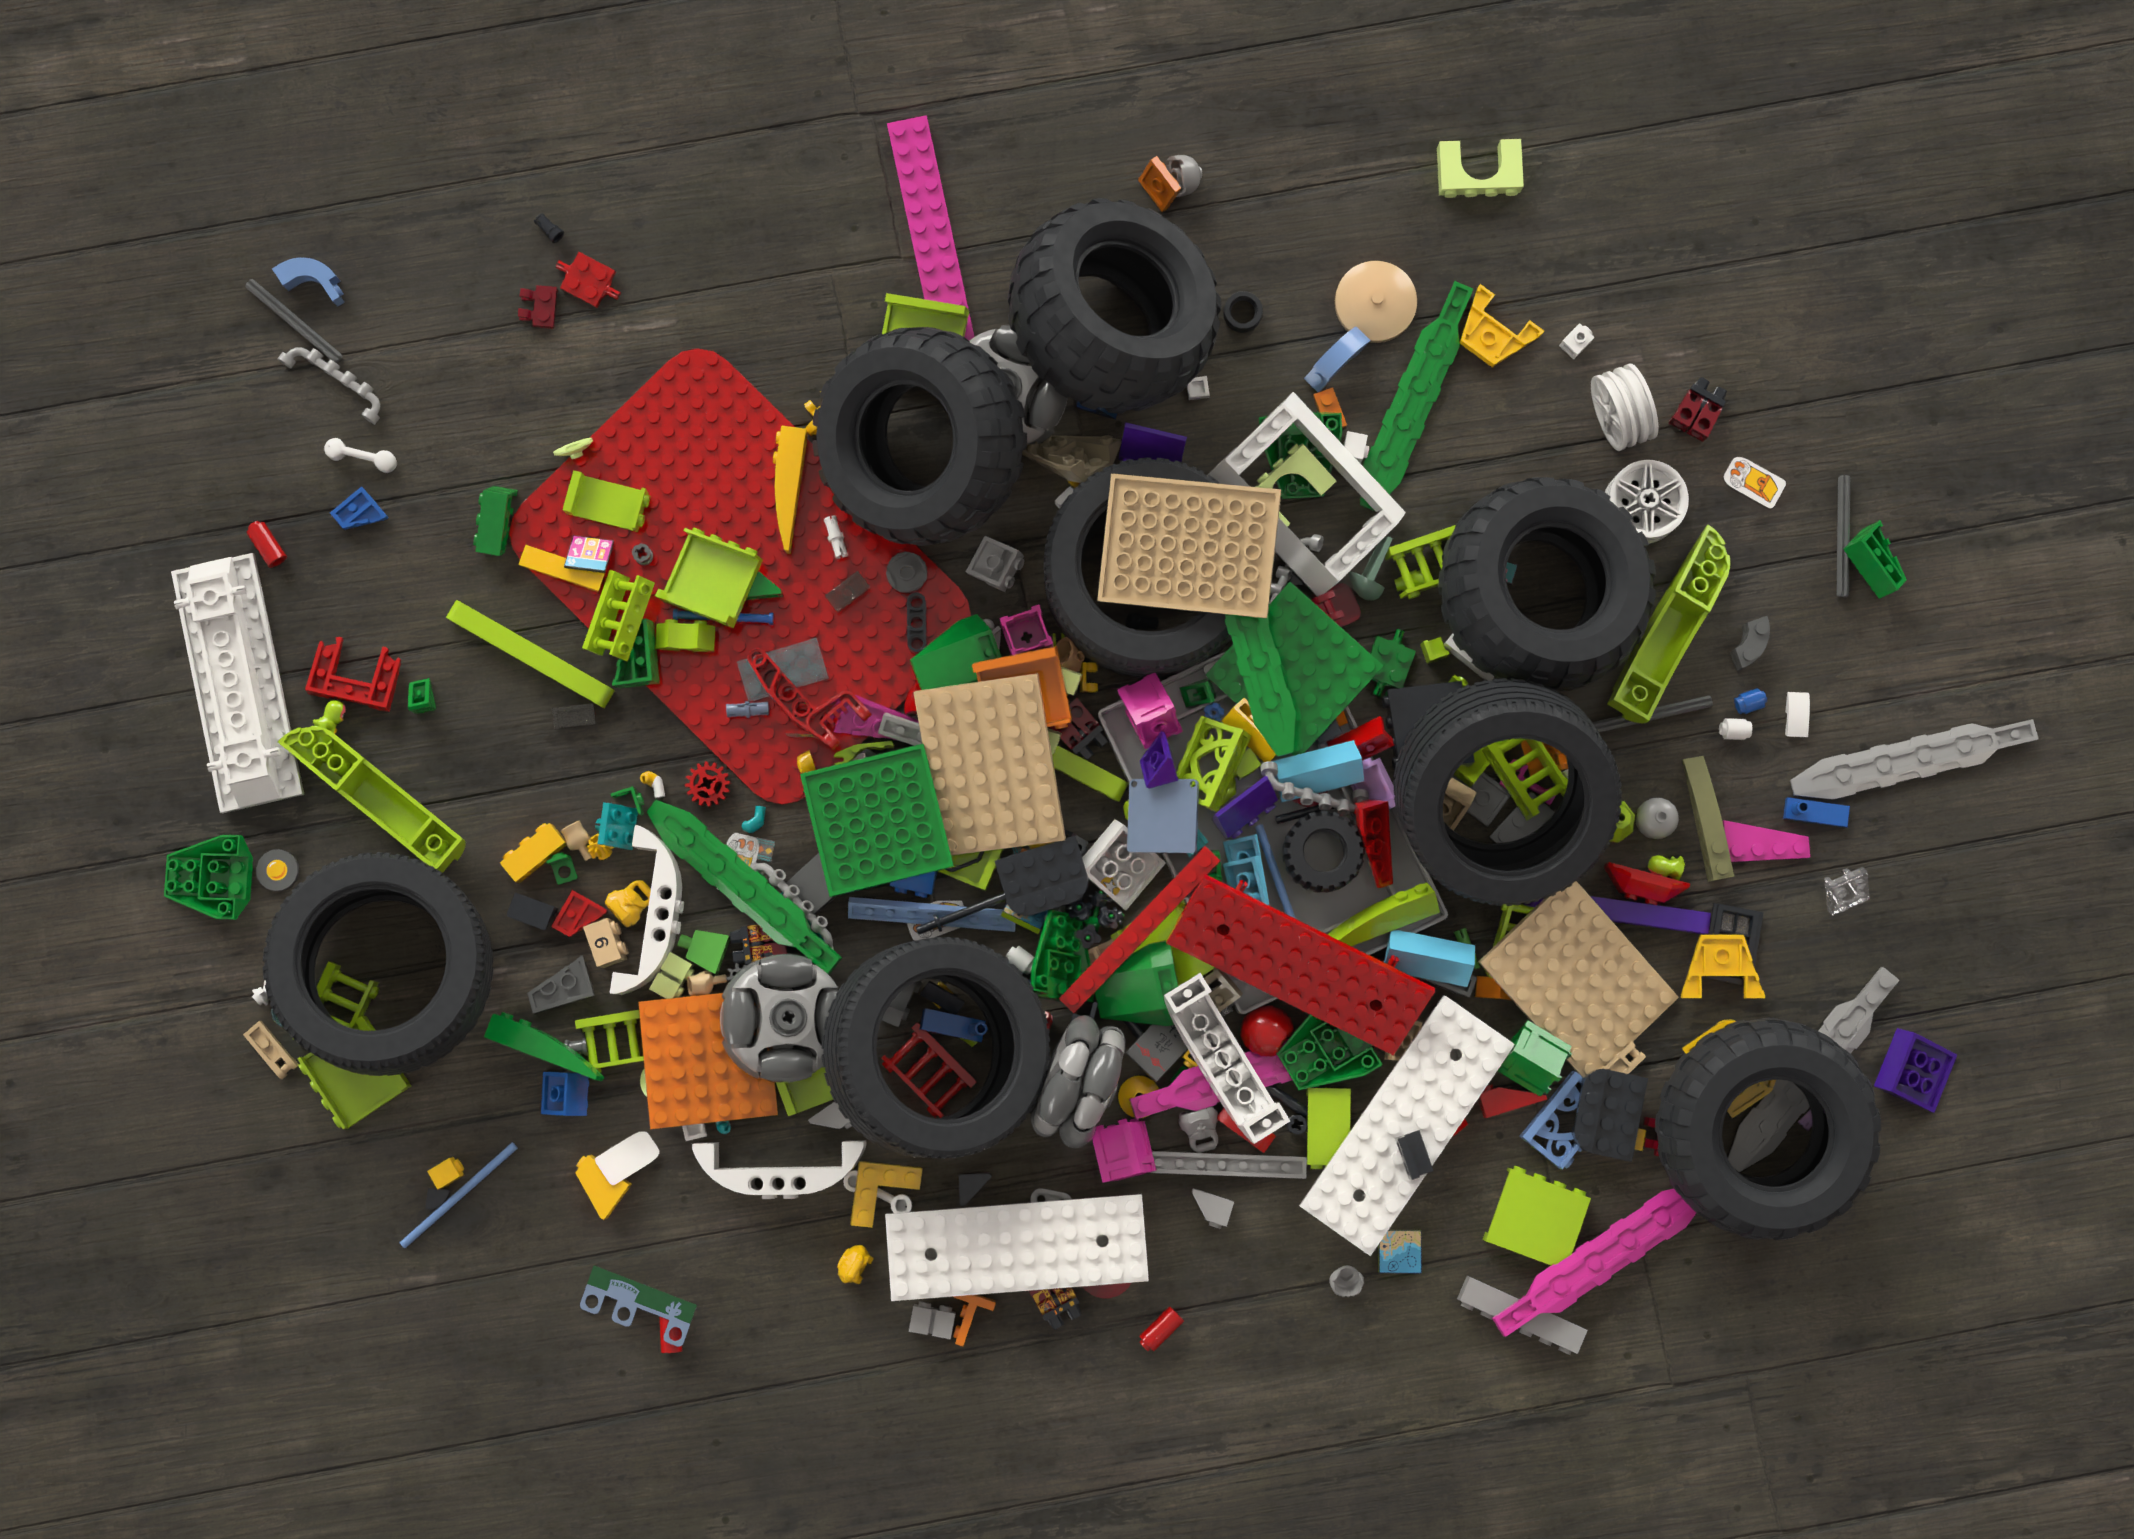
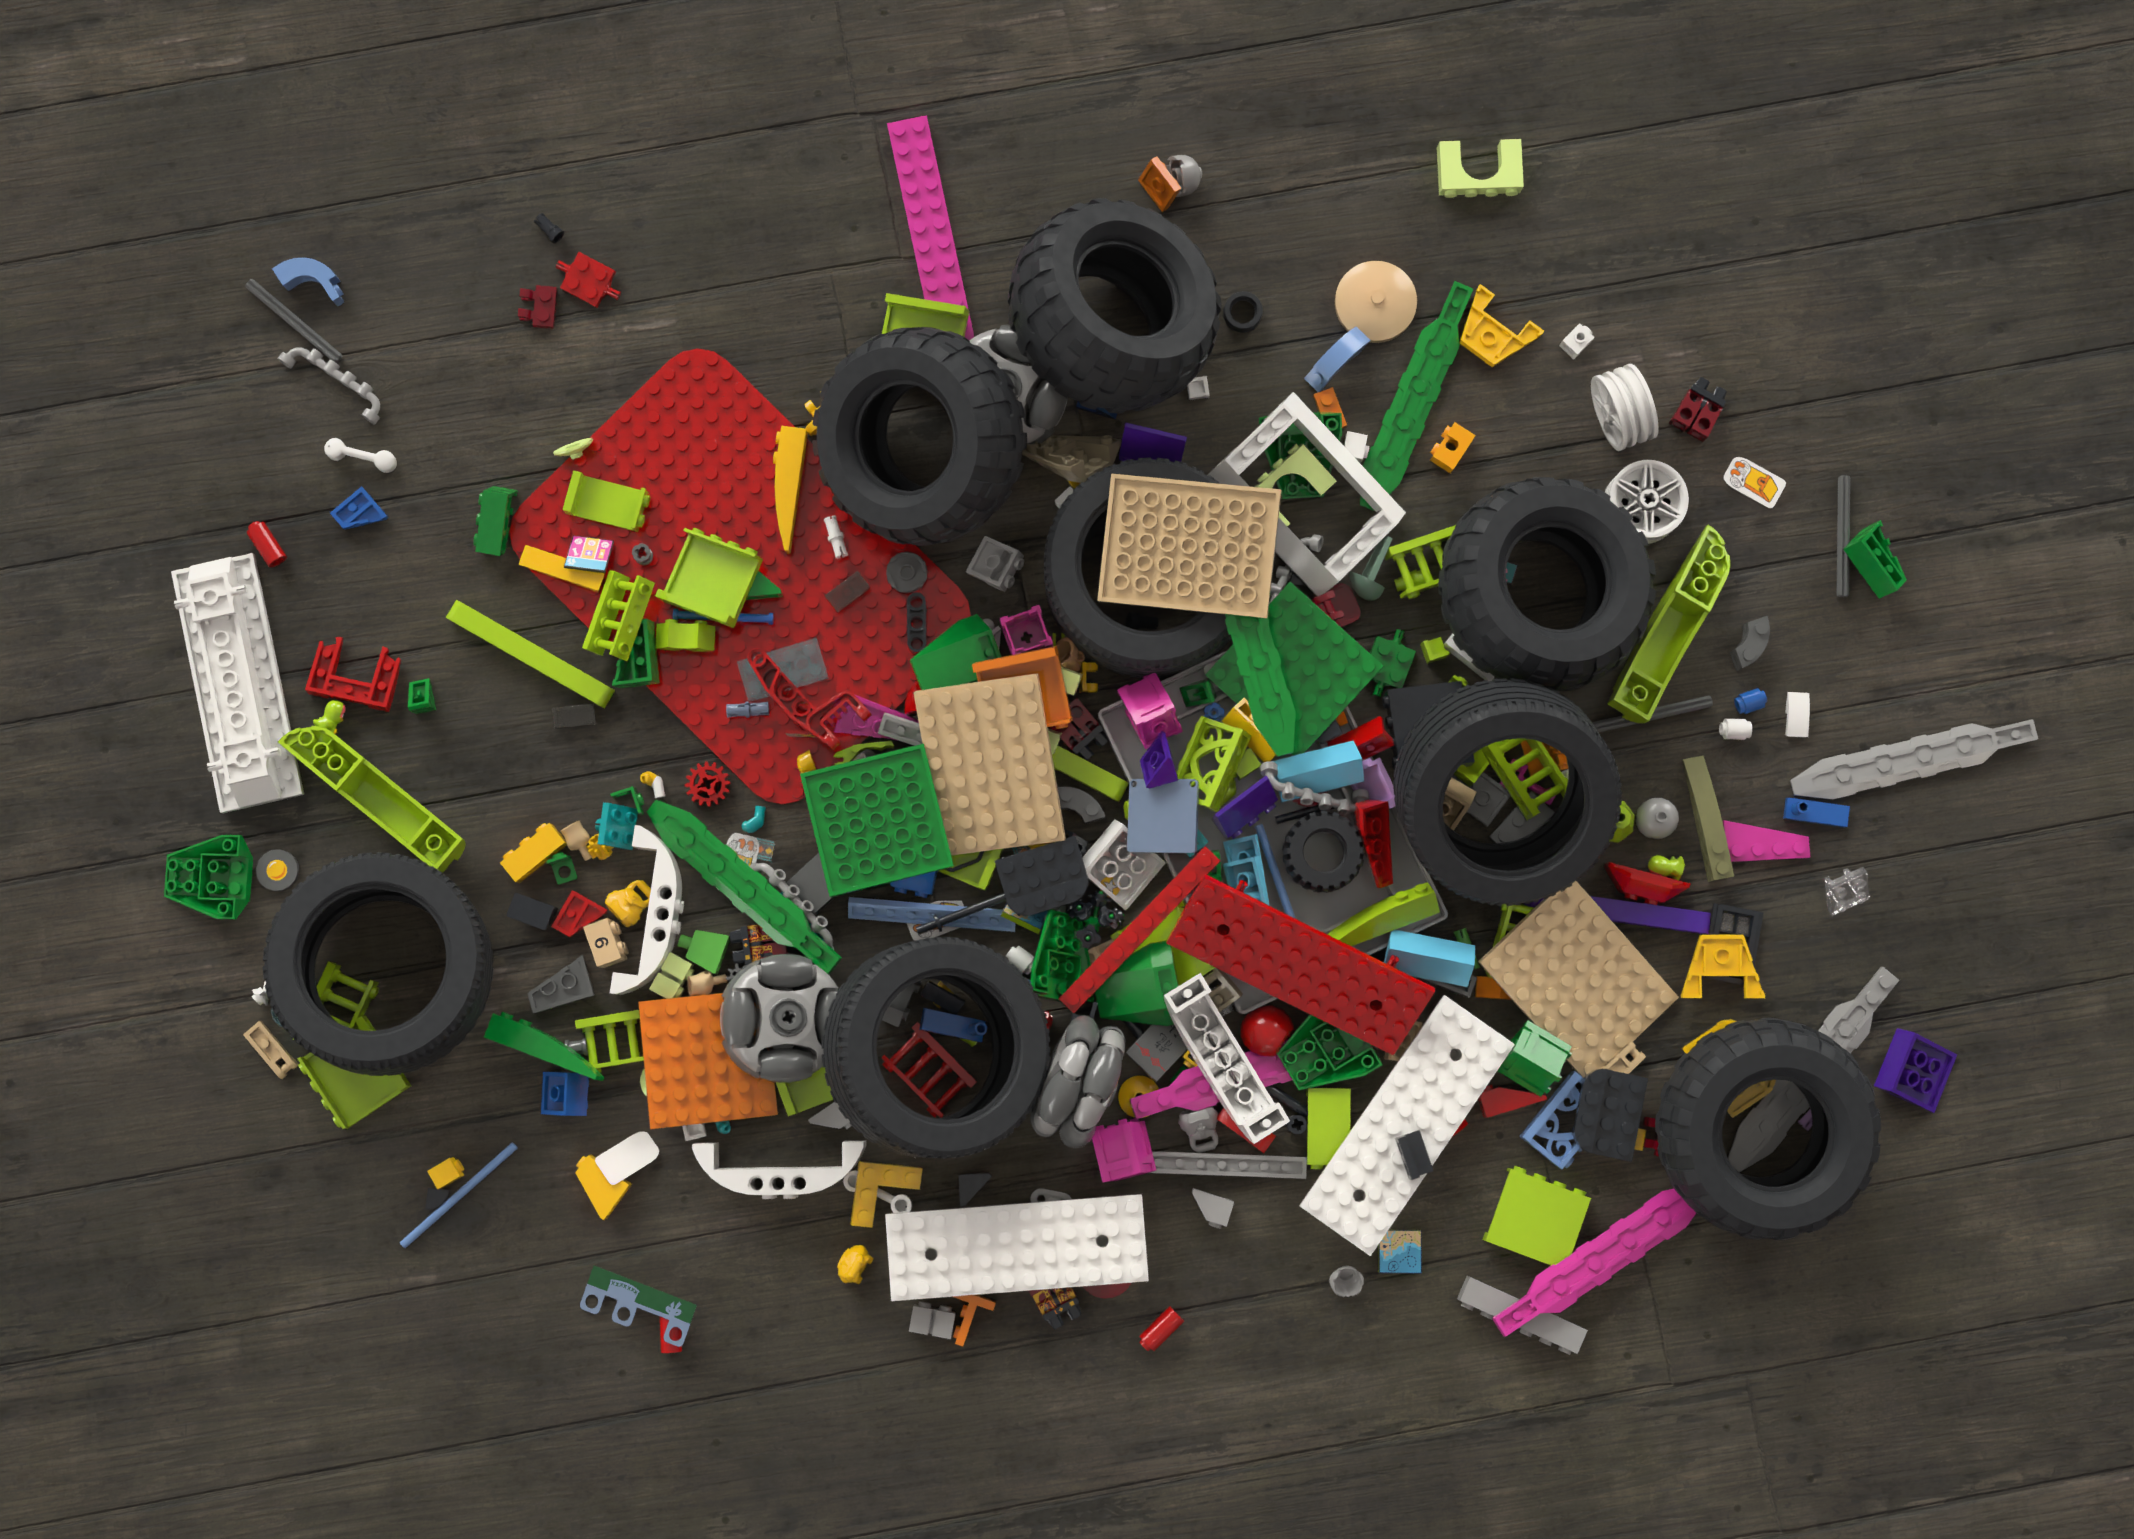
(1080, 803): none -> dark grey brick
(1460, 439): none -> light orange brick

